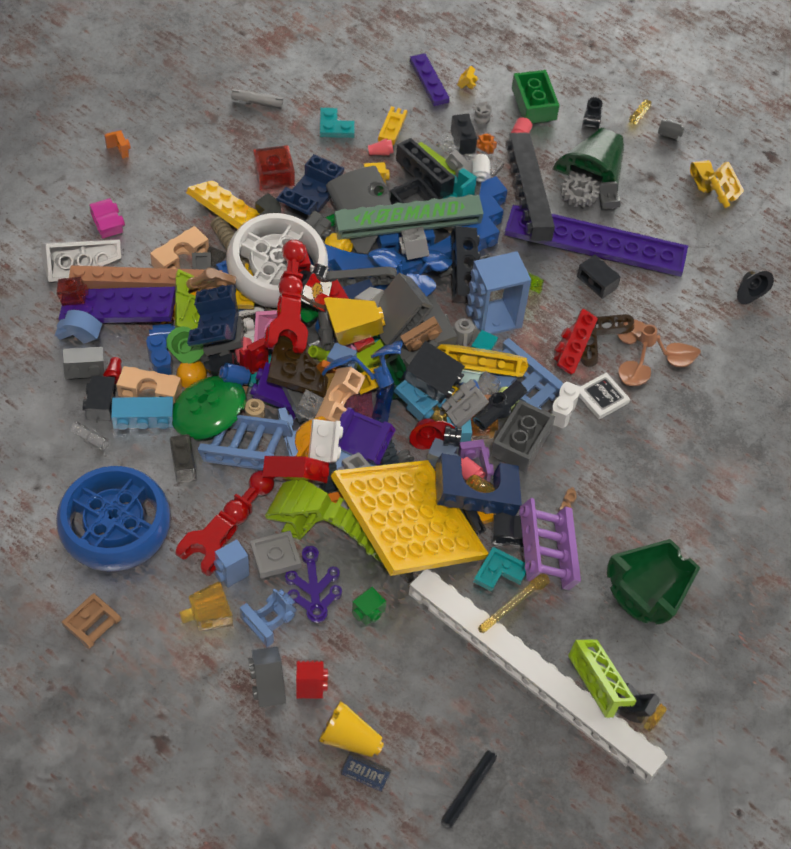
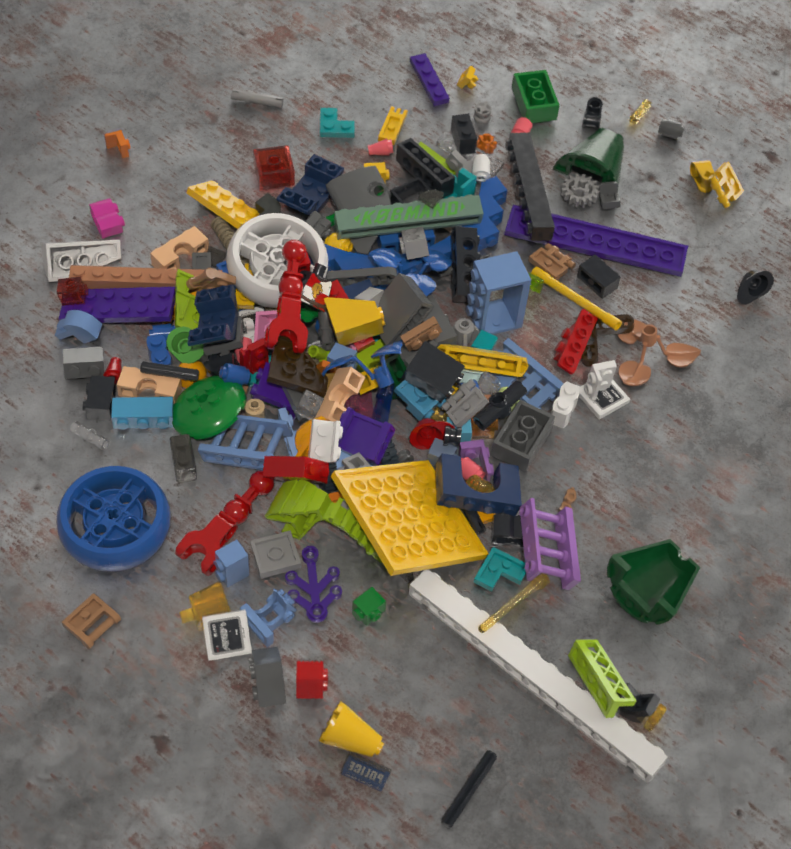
(169, 371): none -> black axle
(226, 634): none -> tile
(431, 197): none -> clear smoke tile
(547, 261): none -> medium nougat plate
(599, 378): none -> white bracket
(606, 317): none -> yellow piece

